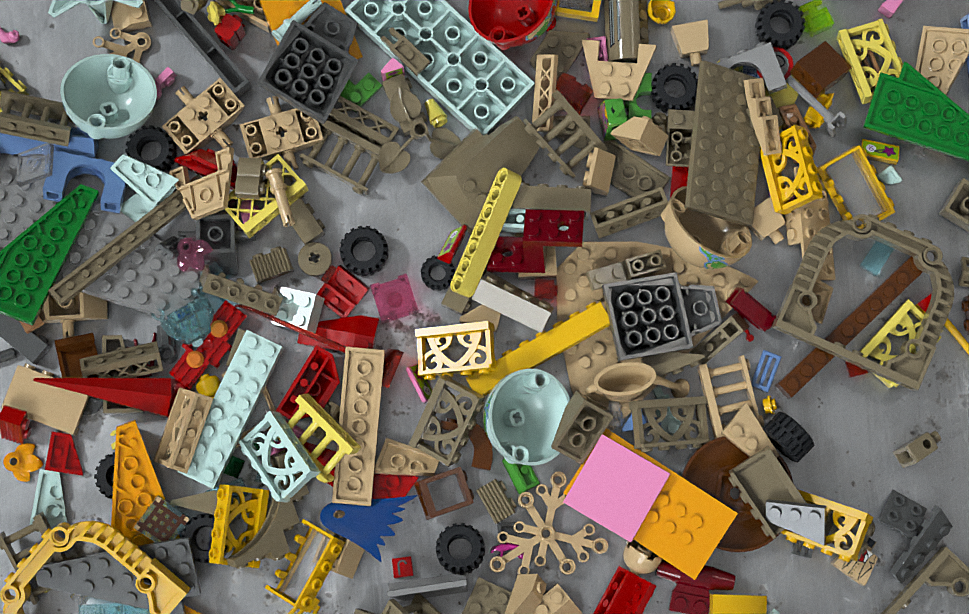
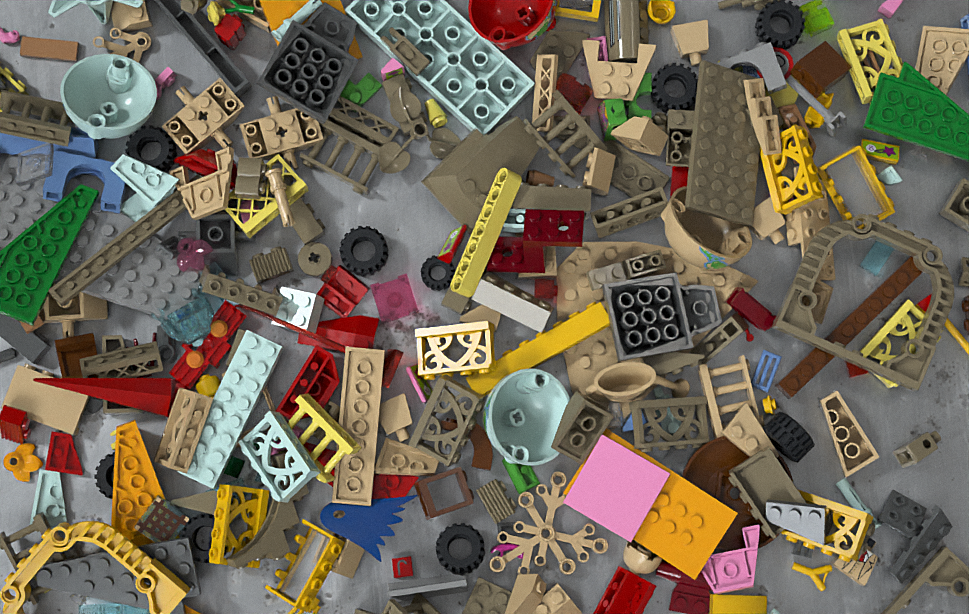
(49, 49): none -> medium nougat tile
(396, 417): none -> tan torso
(536, 177): none -> medium nougat cone
(734, 568): none -> bright pink wing
(813, 573): none -> yellow piece
(847, 436): none -> tan wedge
(854, 500): none -> light aqua pin

